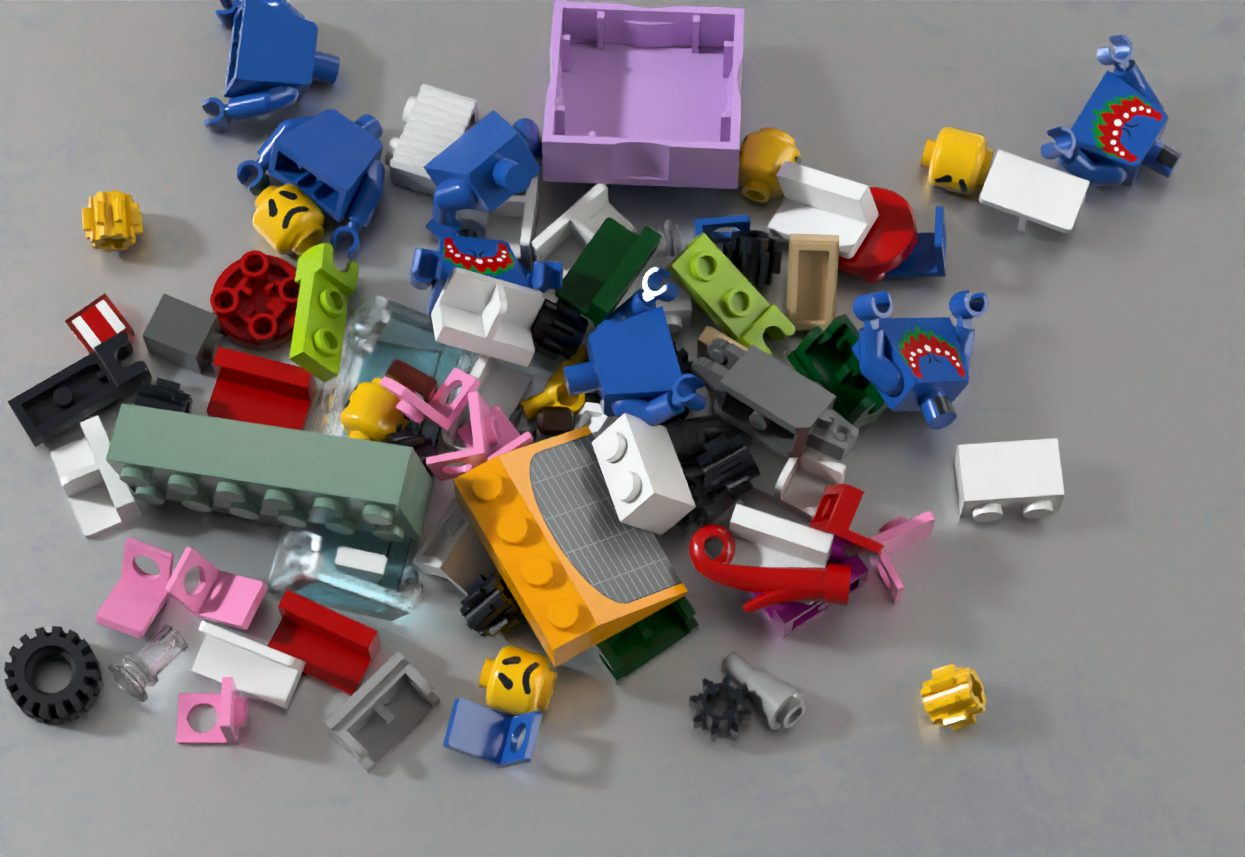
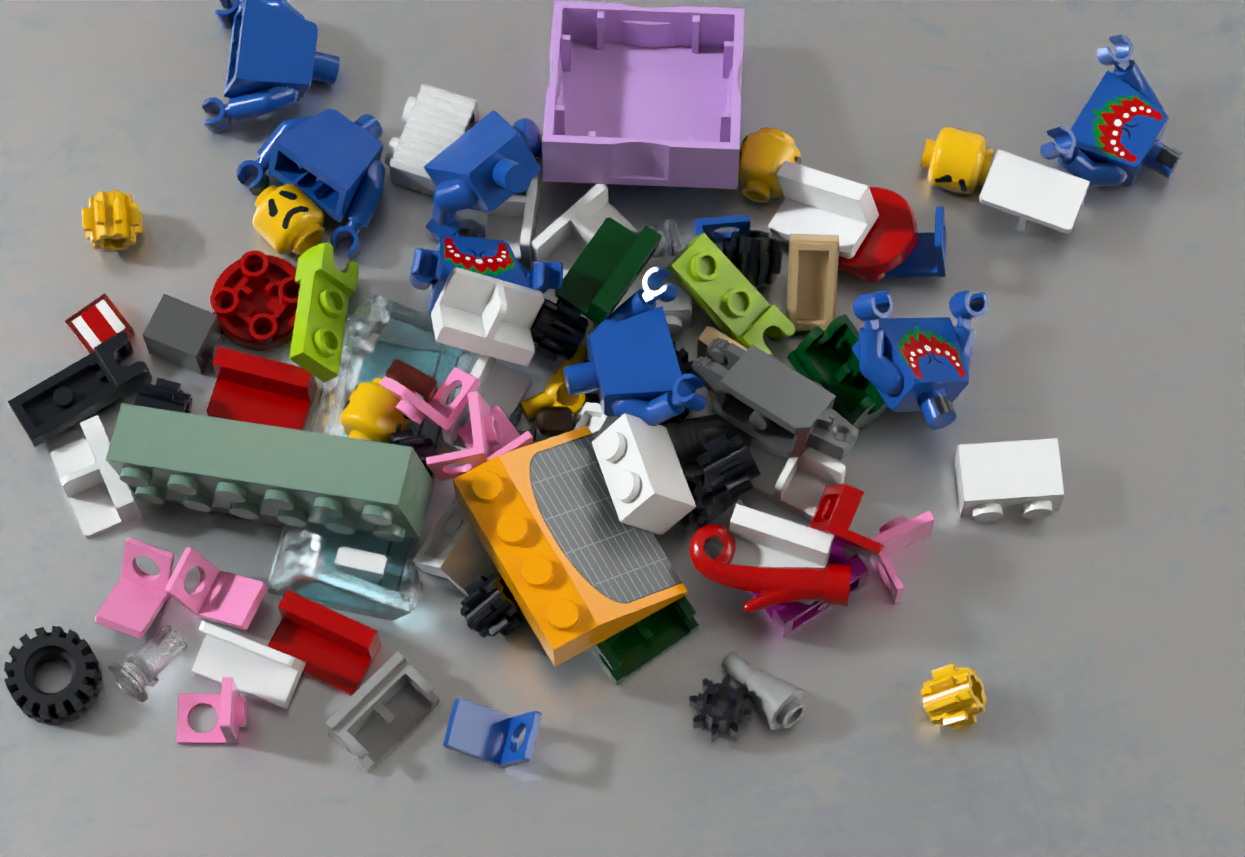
(518, 681): yellow head -> none

